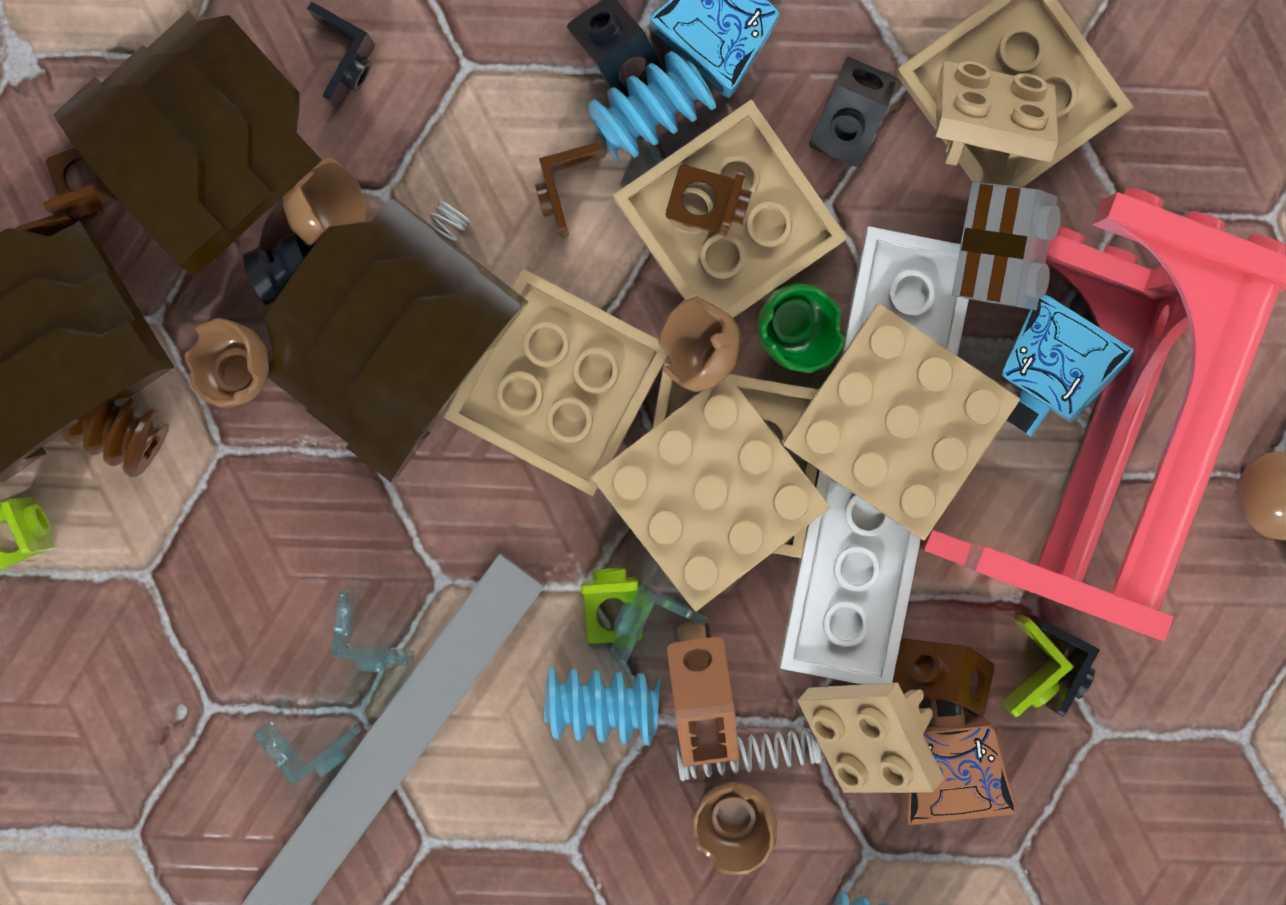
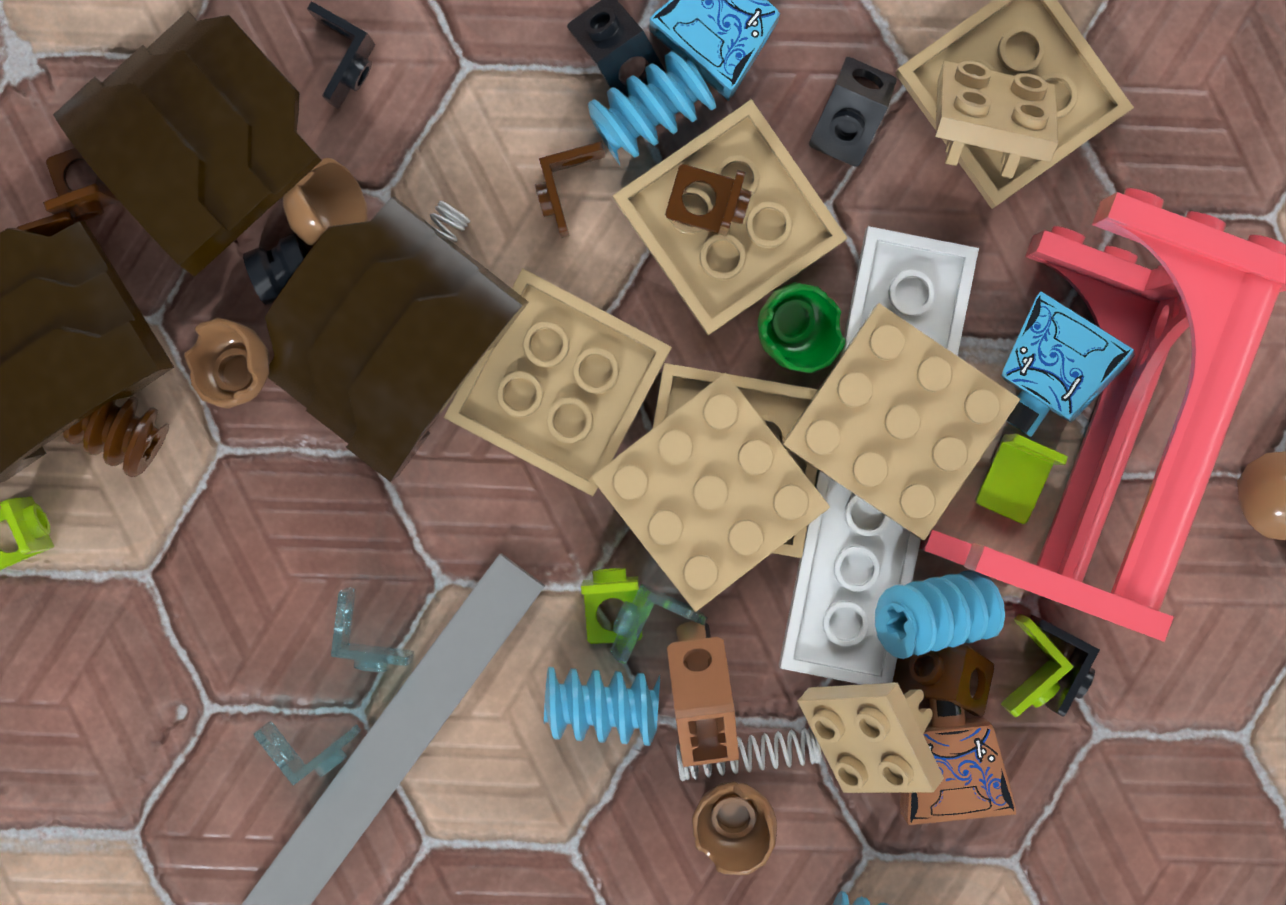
(700, 344): medium nougat hair -> none
(938, 613): none -> medium azure piece
(1006, 245): light grey brick -> none
(1017, 477): none -> lime bracket

